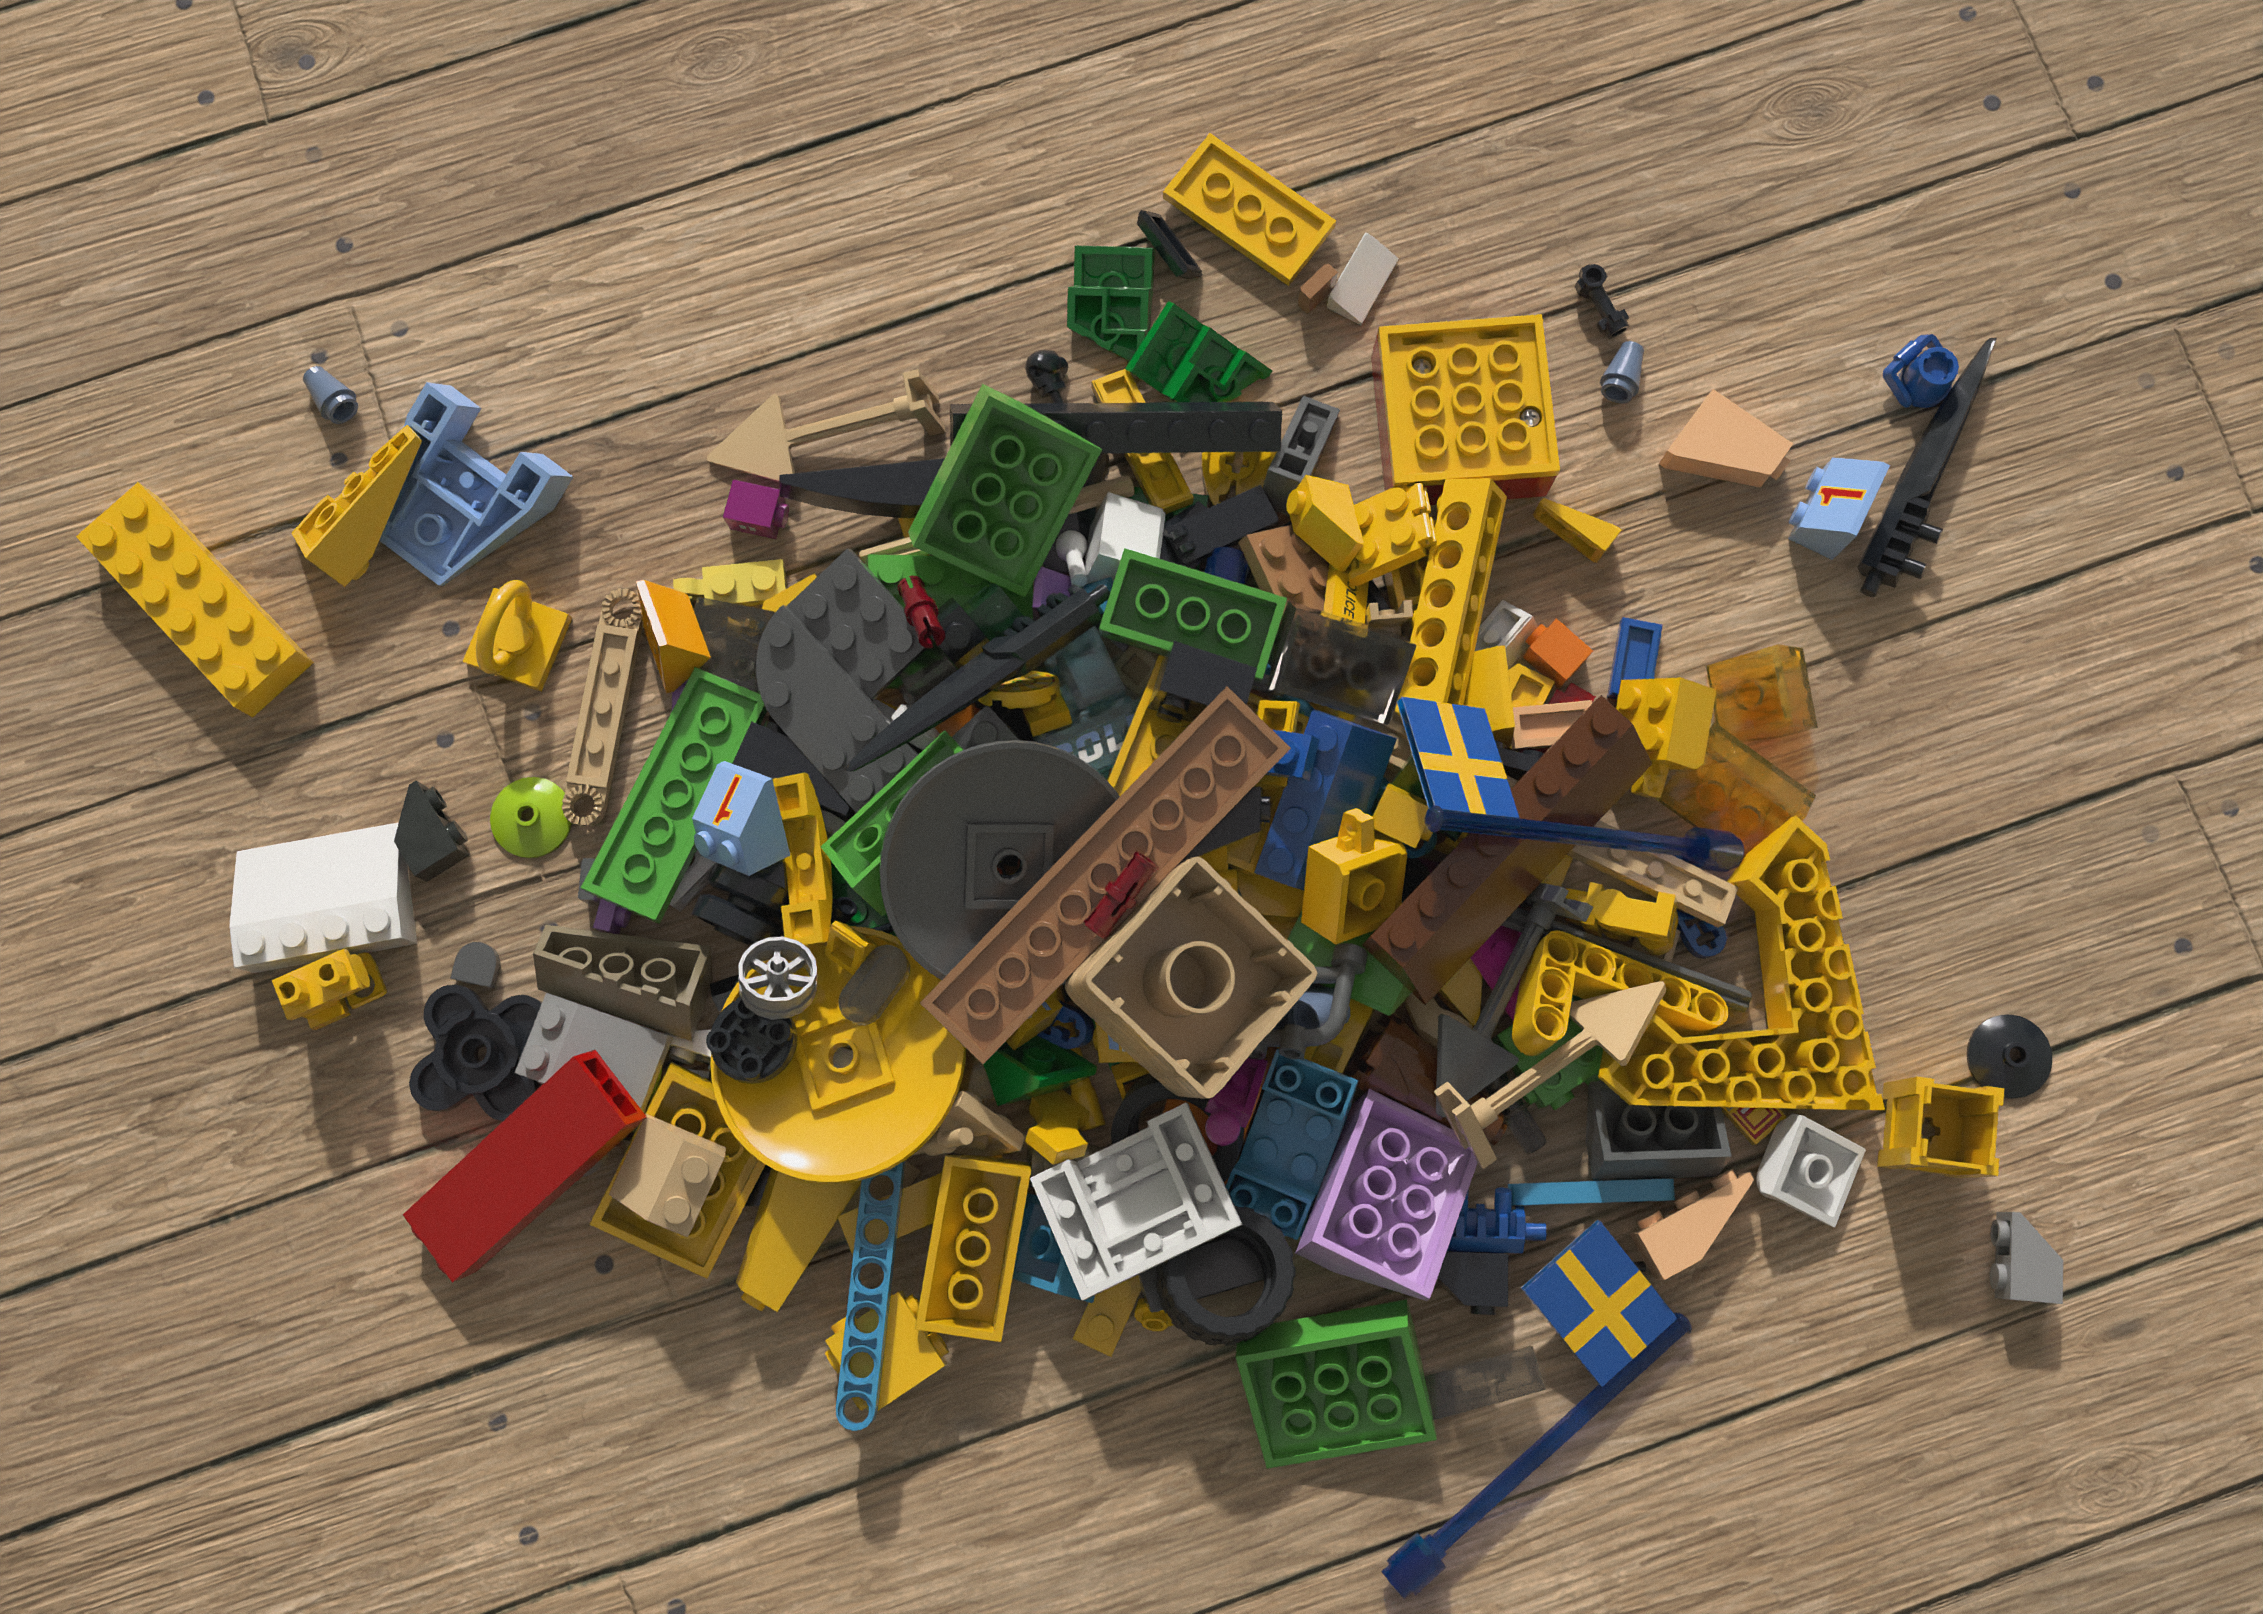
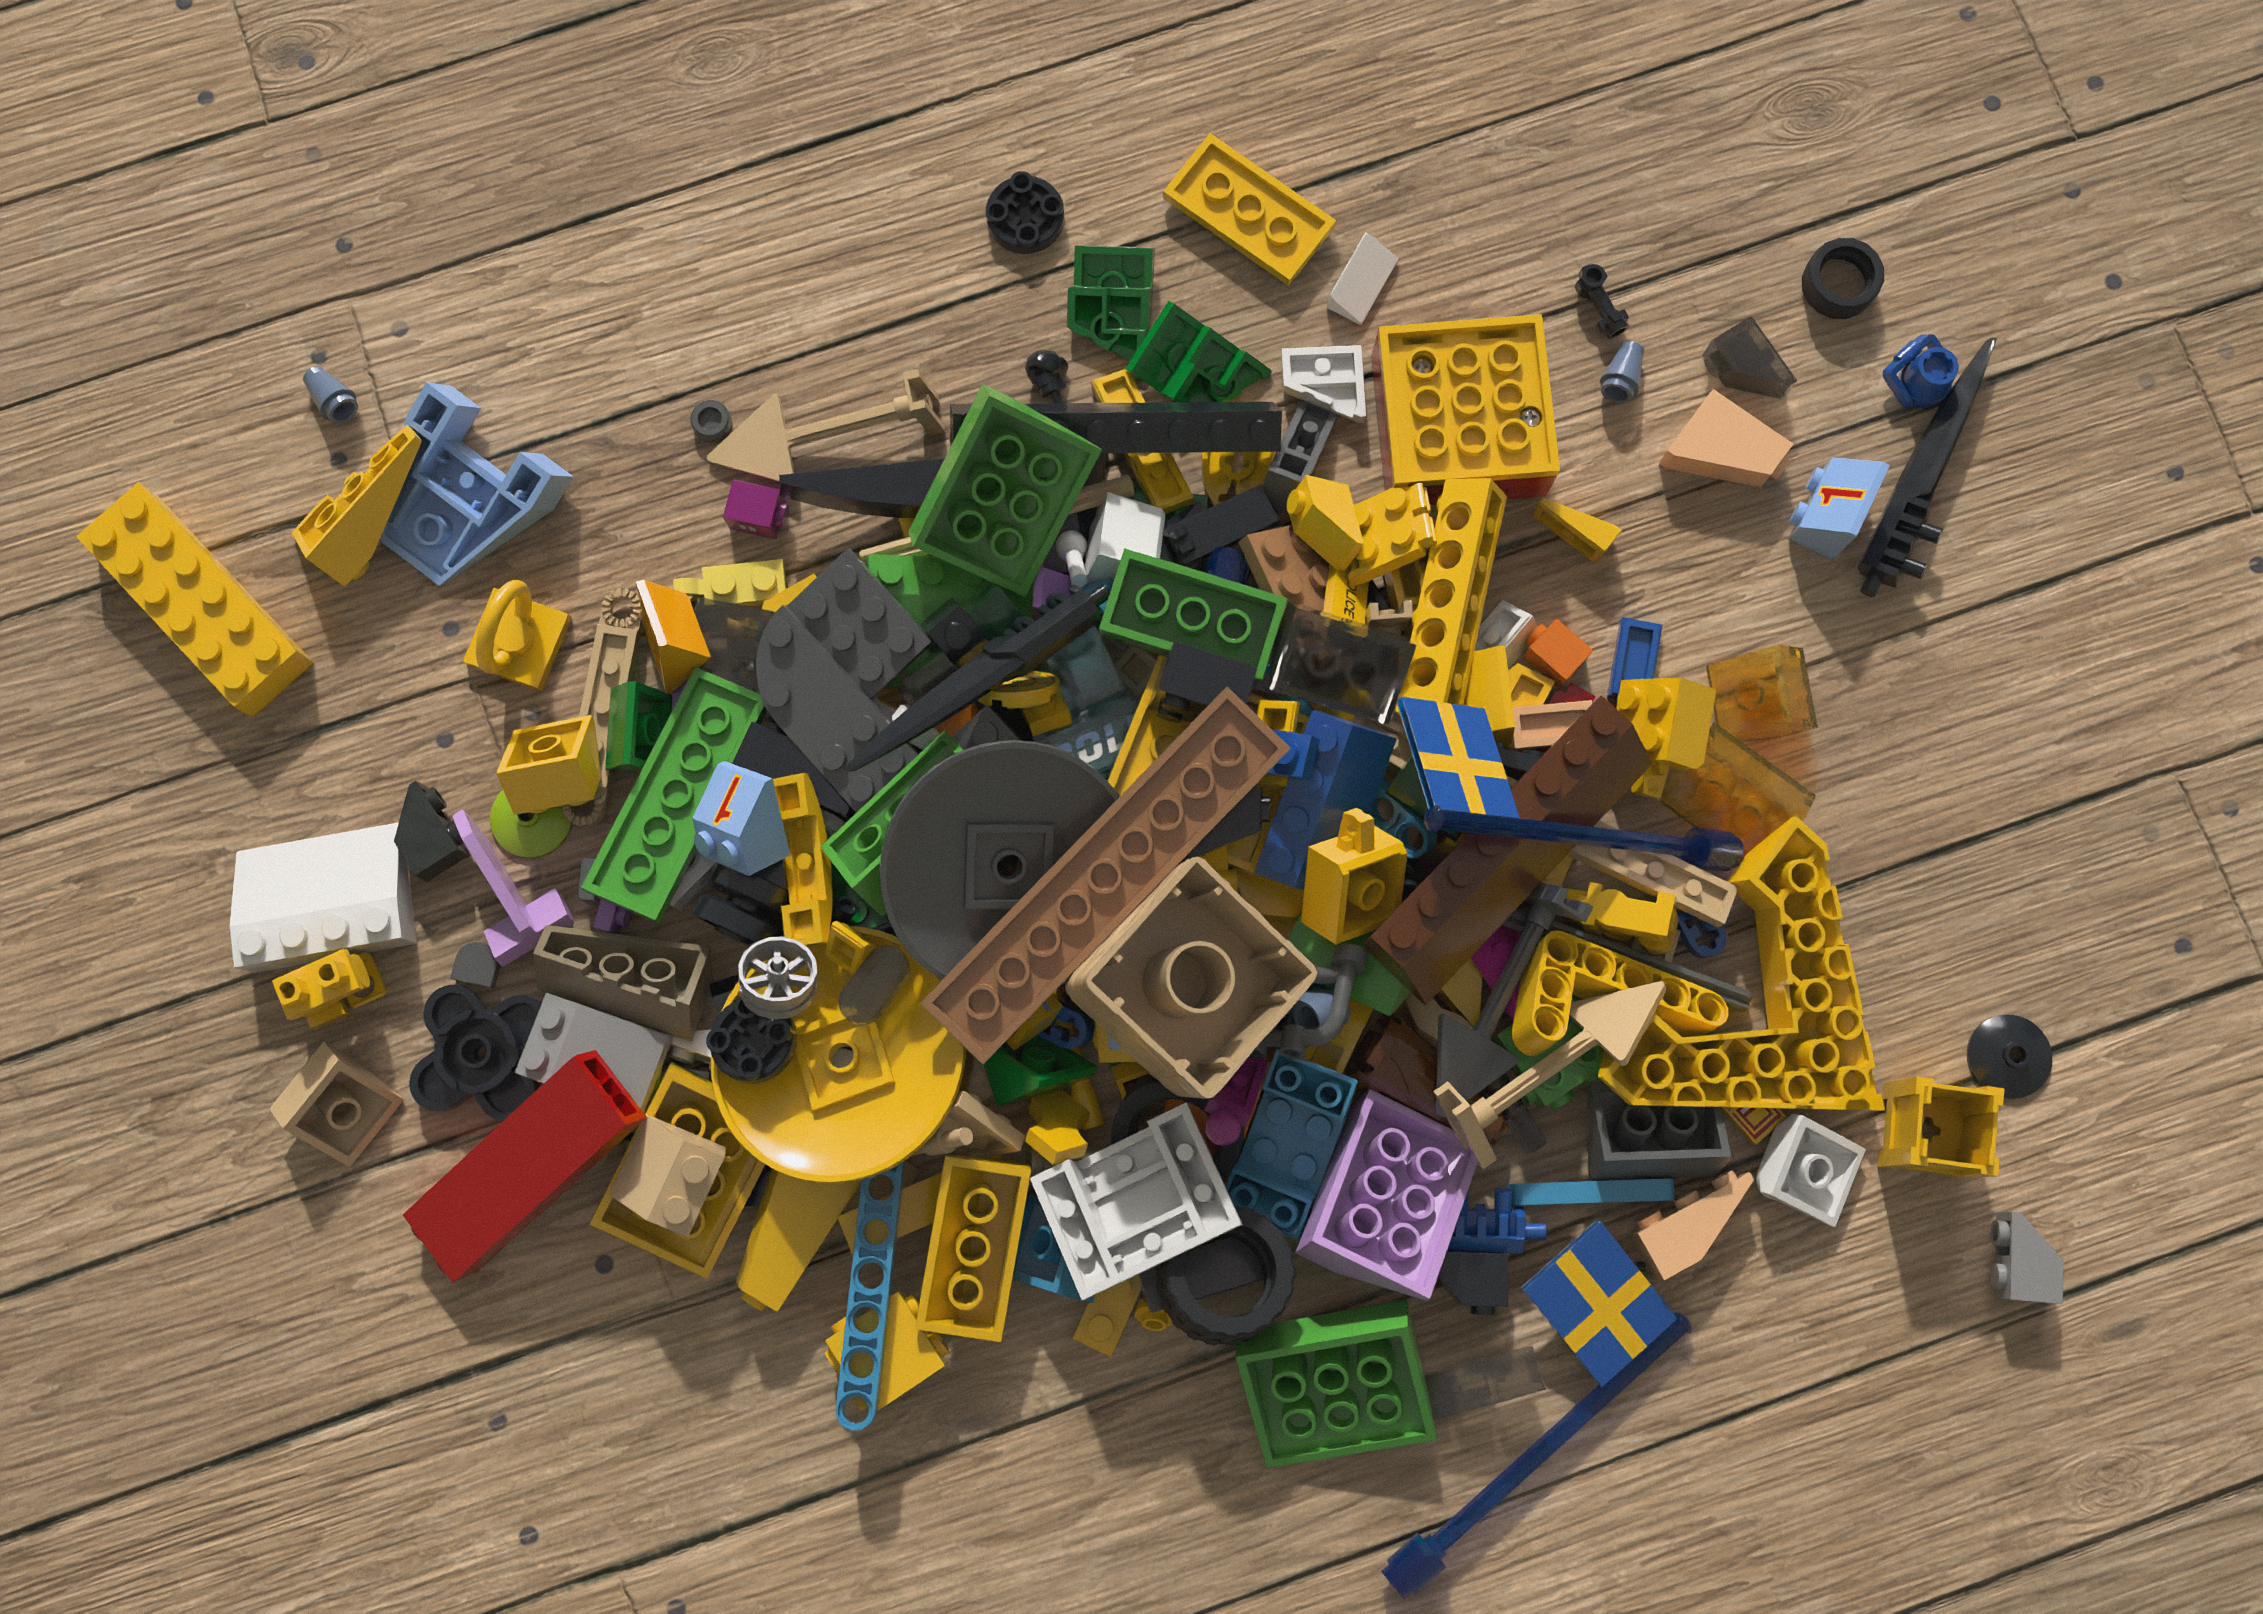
(335, 1104): none -> tan slope
(525, 922): none -> lavender piece
(551, 765): none -> yellow slope
(634, 725): none -> green slope
(711, 421): none -> dark grey tile
(921, 611): dark red pin -> none
(1025, 214): none -> black tile
(1121, 895): dark red pin -> none
(1168, 245): black tile -> none
(1317, 288): medium nougat tile -> none
(1326, 378): none -> white wing
(1401, 816): yellow brick -> none
(1748, 361): none -> clear smoke slope
(1855, 252): none -> black tyre

